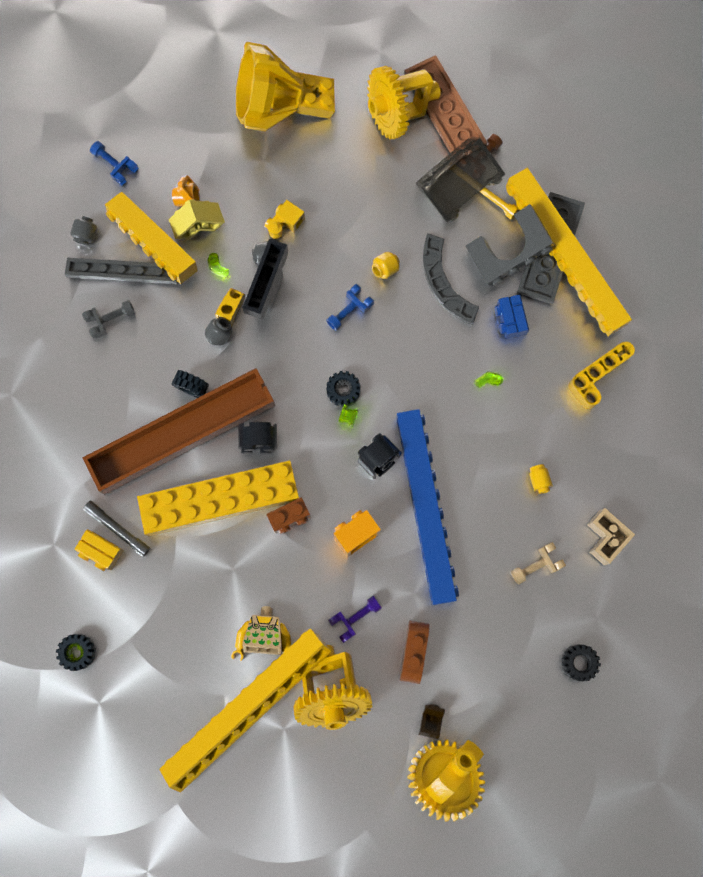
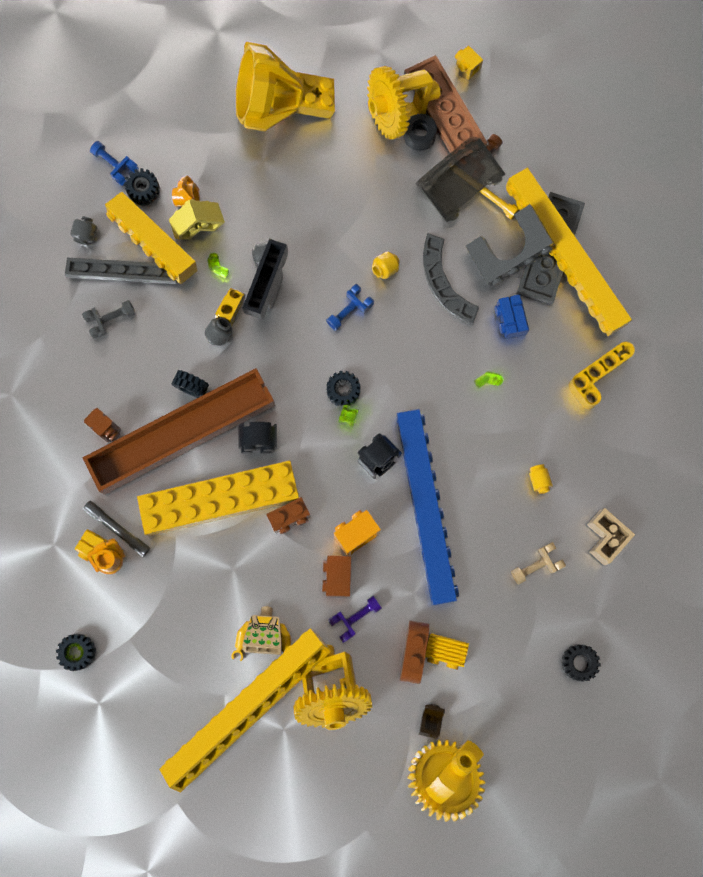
(102, 425): none -> dark orange brick
(107, 560): none -> light orange piece
(138, 194): none -> black bush
(286, 216): yellow brick -> none
(338, 576): none -> dark orange brick
(424, 122): none -> black tyre
(446, 650): none -> yellow brick
(468, 62): none -> yellow brick

